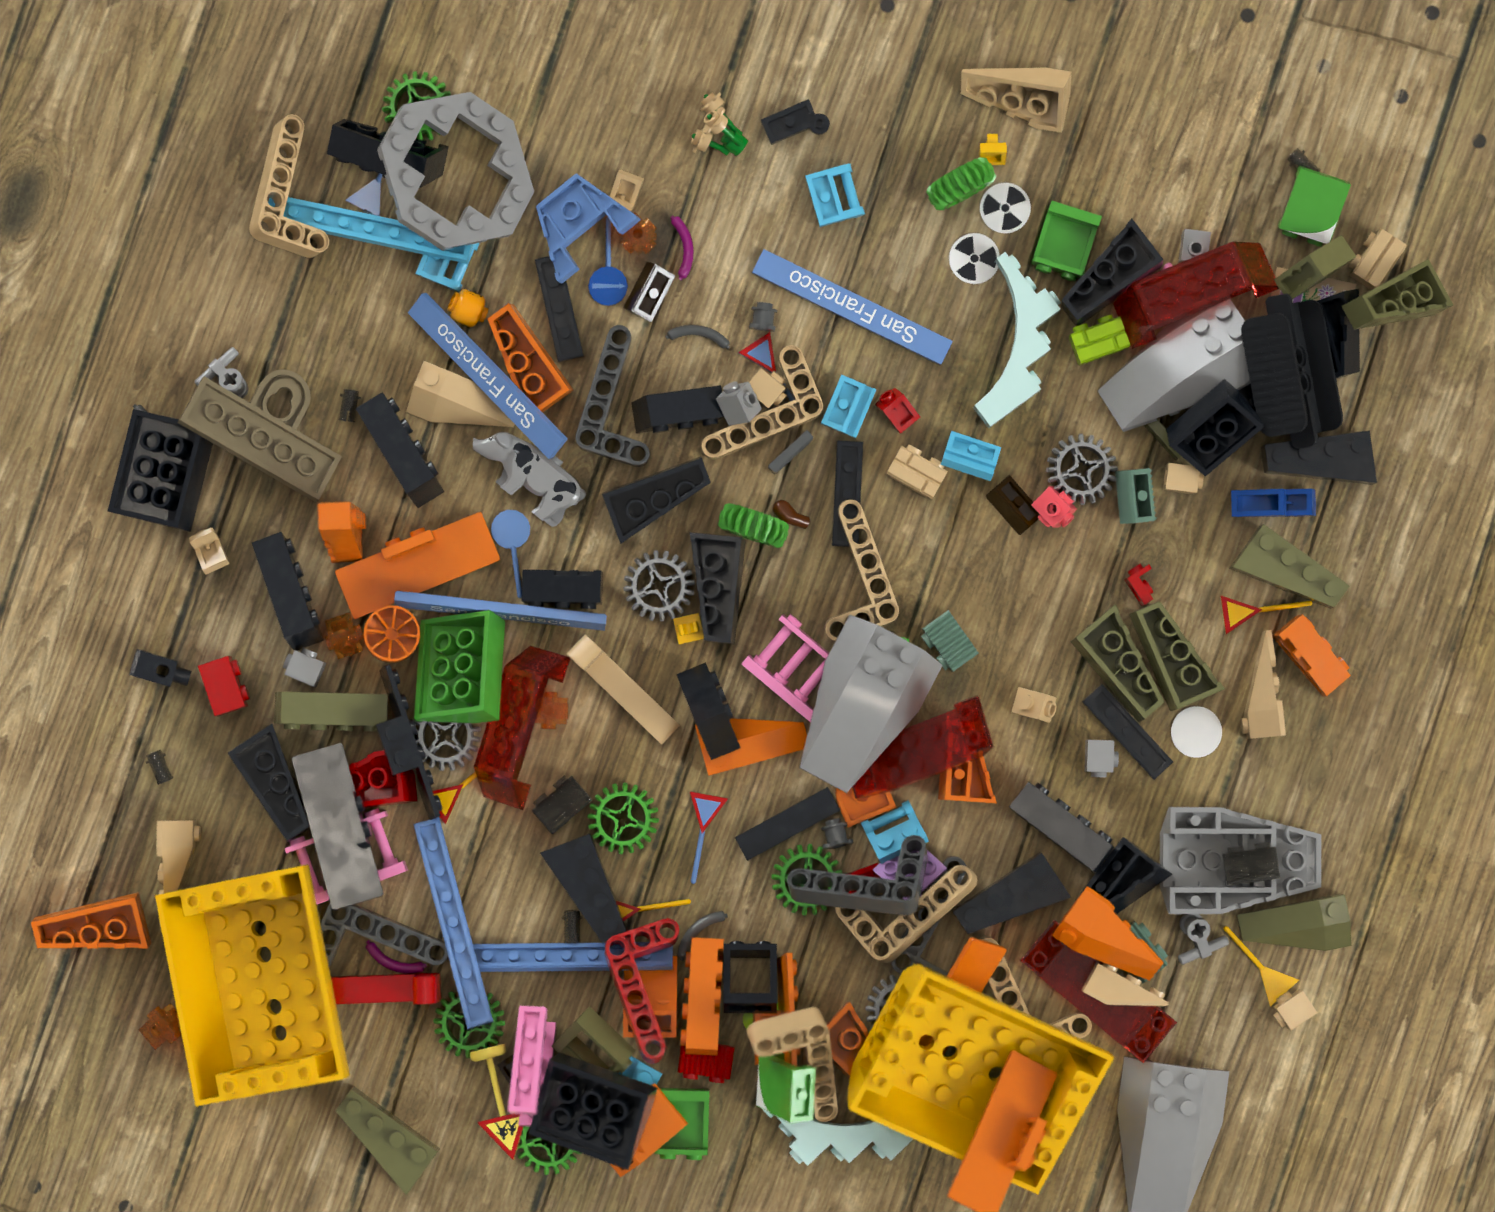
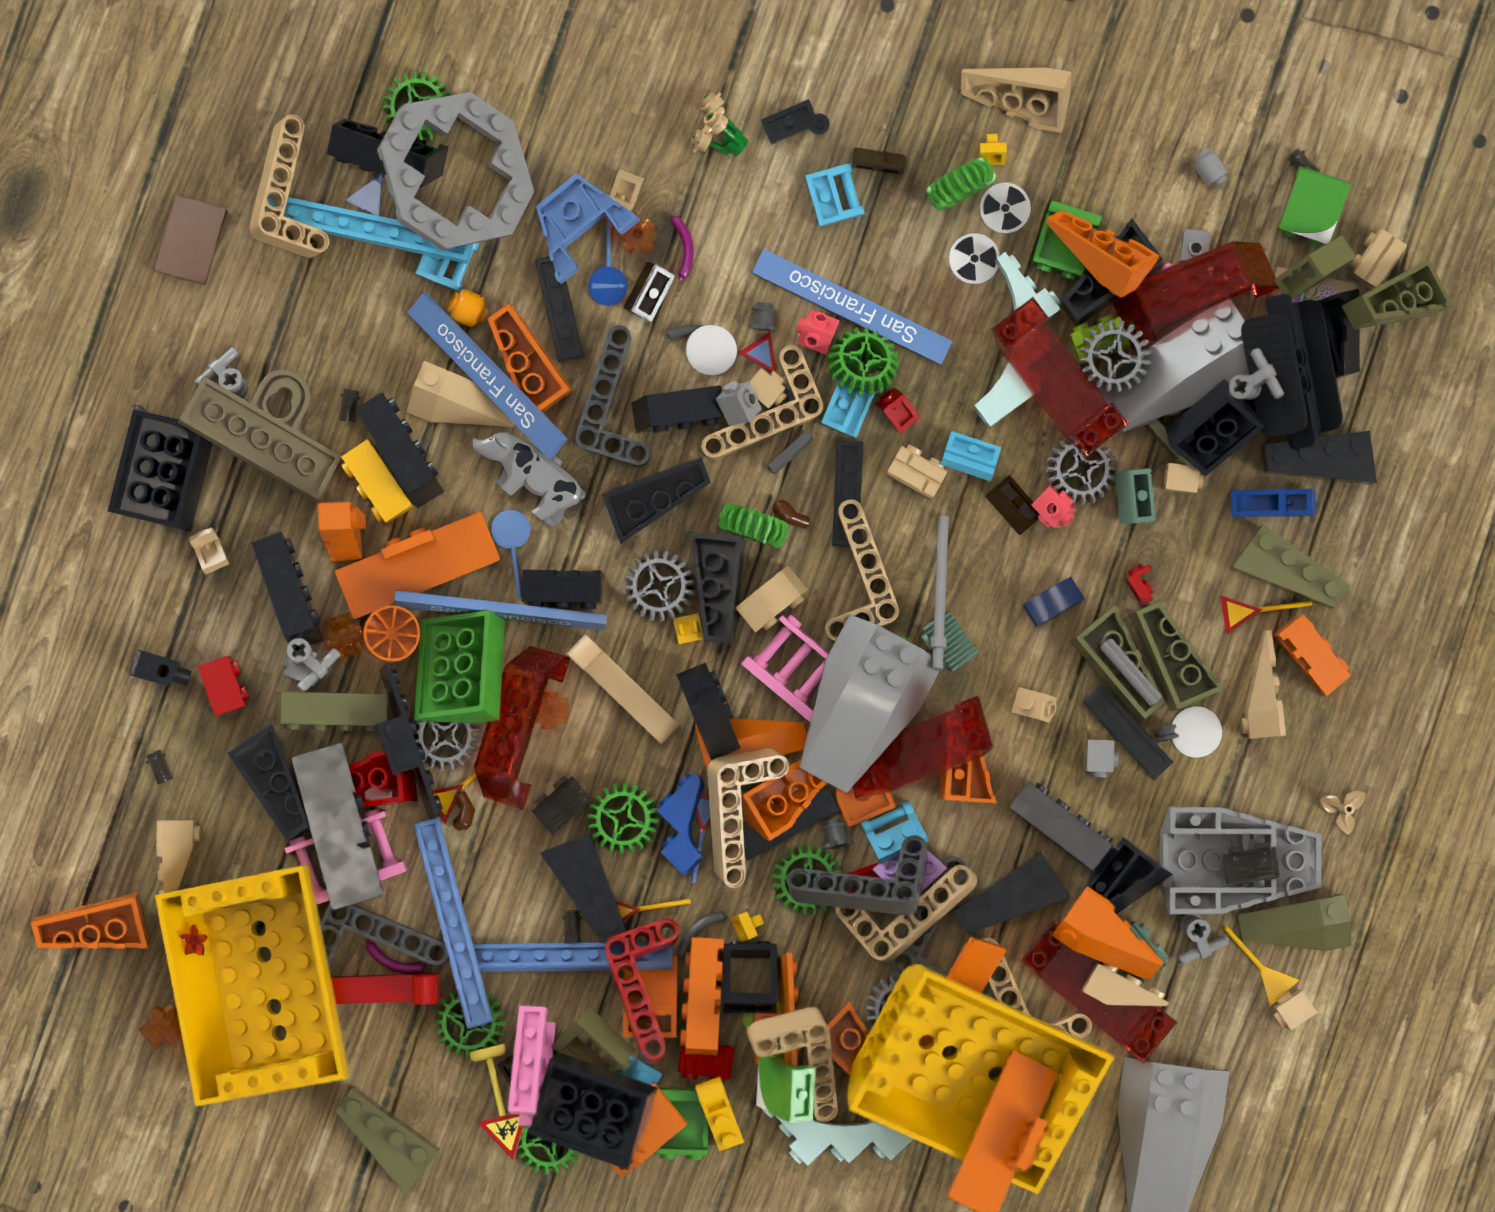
(190, 239): none -> reddish brown tile
(194, 941): none -> clear red plant
(318, 669): none -> light grey piece
(376, 482): none -> yellow brick
(466, 812): none -> reddish brown arm
(680, 813): none -> blue arch
(711, 350): none -> white sticker
(719, 1113): none -> yellow plate
(732, 806): none -> tan beam
(745, 925): none -> yellow tile
(771, 599): none -> tan brick
(777, 803): none -> orange wedge
(817, 331): none -> coral brick
(878, 161): none -> dark brown slope
(883, 361): none -> bright green gear
(938, 641): none -> light grey bar
(1053, 602): none -> dark blue slope
(1056, 378): none -> clear red slope
(1110, 260): none -> orange wedge
(1110, 378): none -> light grey gear
(1130, 672): none -> light grey axle
(1166, 733): none -> dark grey bush
(1210, 168): none -> light grey brick
(1265, 375): none -> light grey piece
(1352, 802): none -> tan plant

